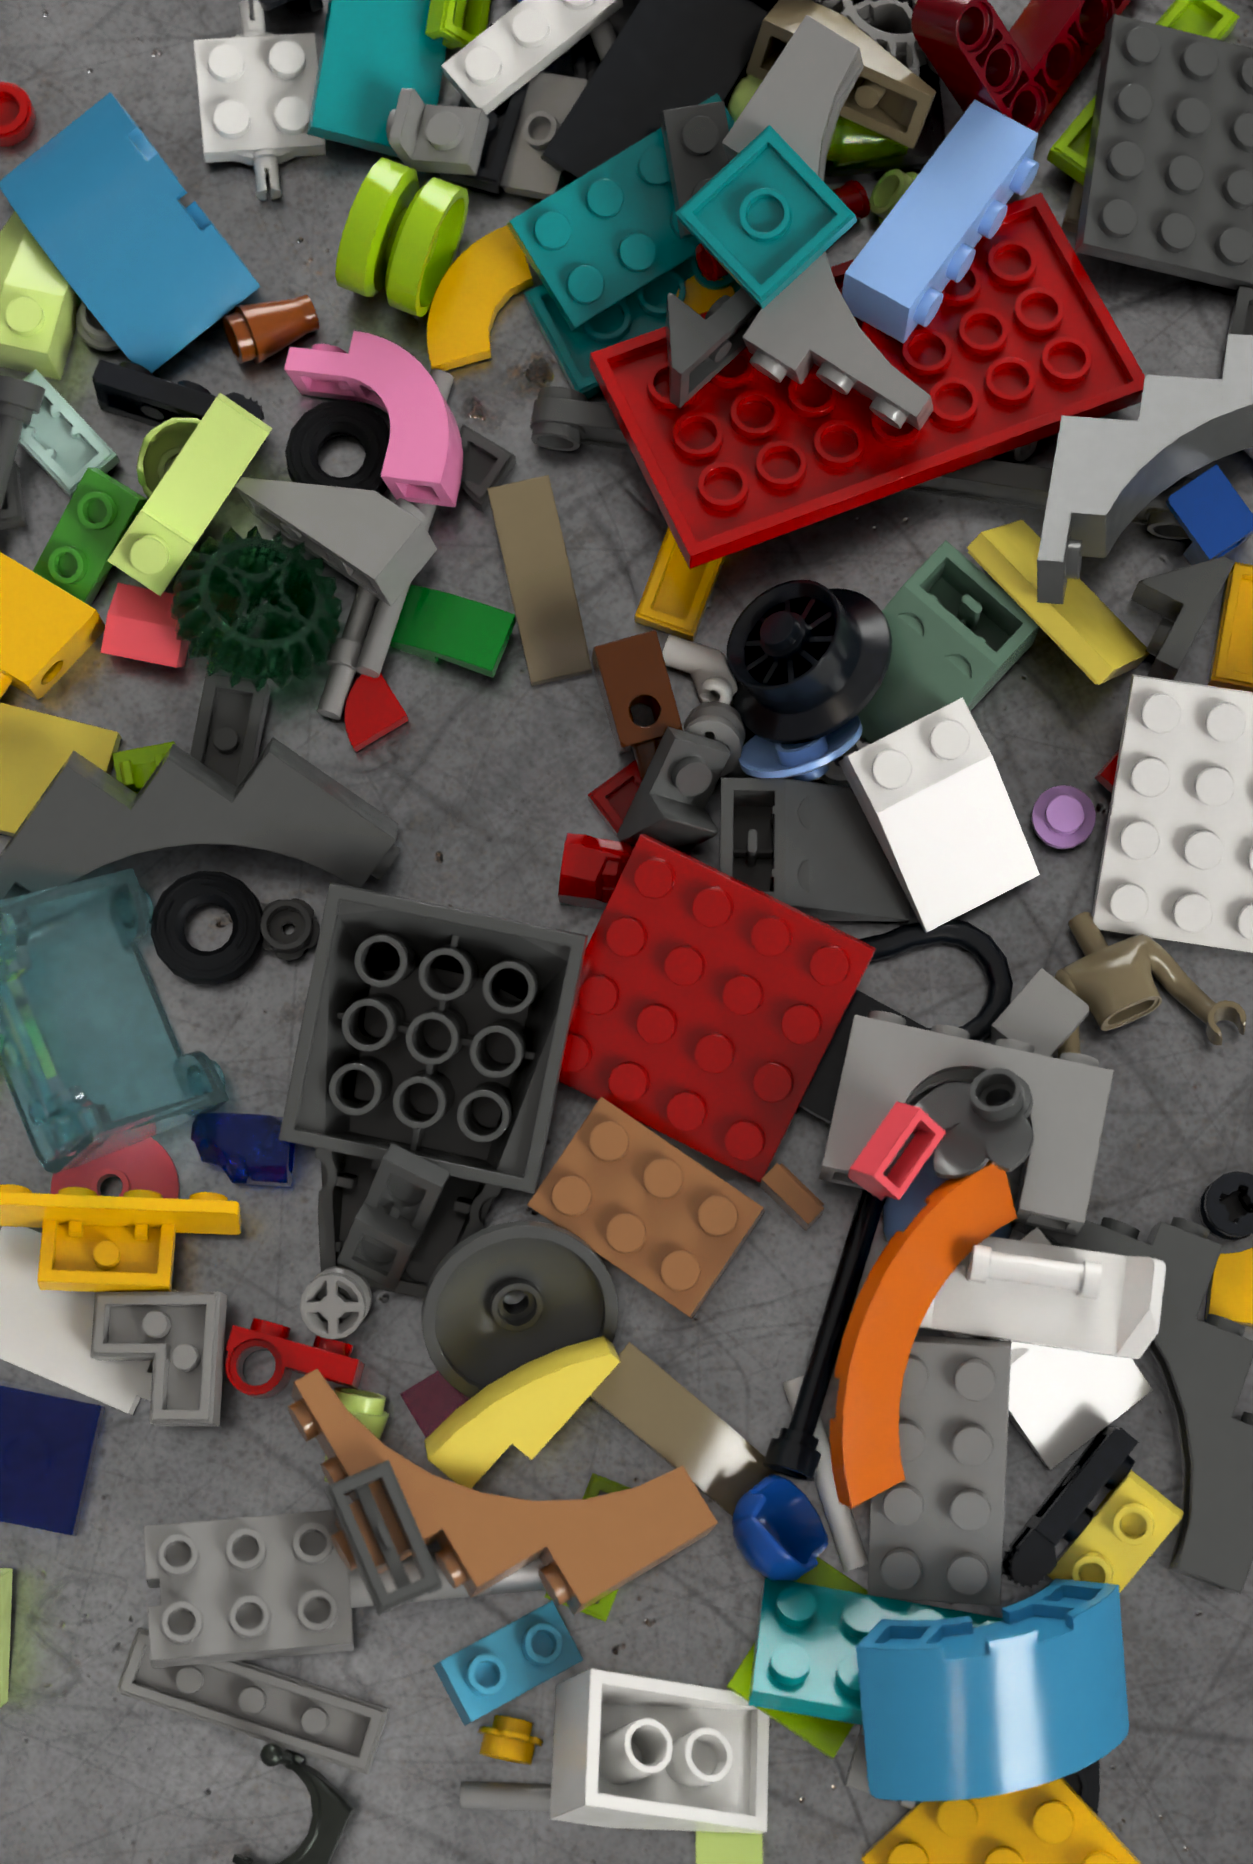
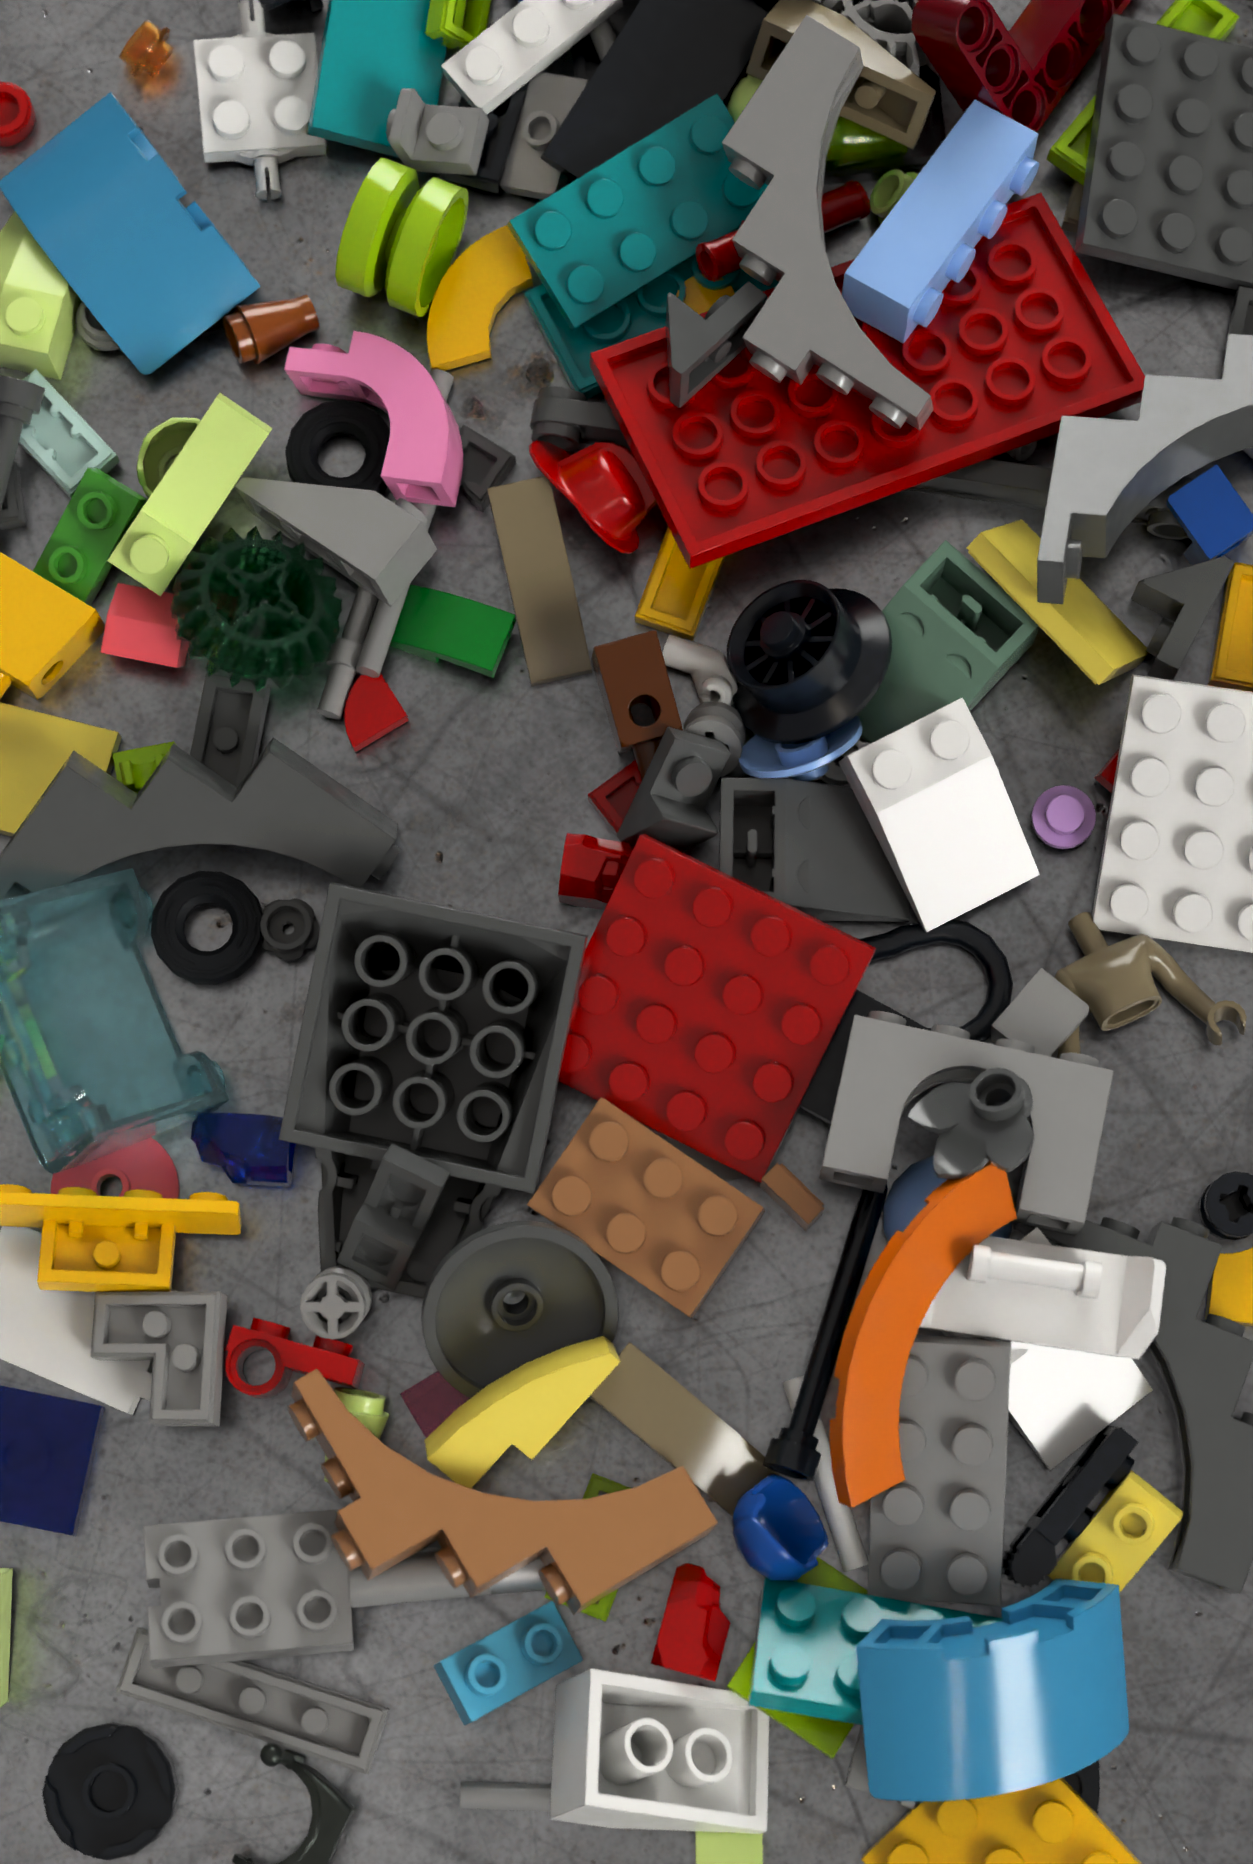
(110, 1791): none -> black tile
(139, 395): black hinge -> none
(147, 49): none -> clear orange plate
(406, 1591): dark grey tile -> none
(509, 1740): yellow plate -> none
(603, 487): none -> red piece
(692, 1625): none -> red rock
(693, 149): dark grey plate -> none
(766, 217): teal tile -> none
(885, 1144): coral piece -> none

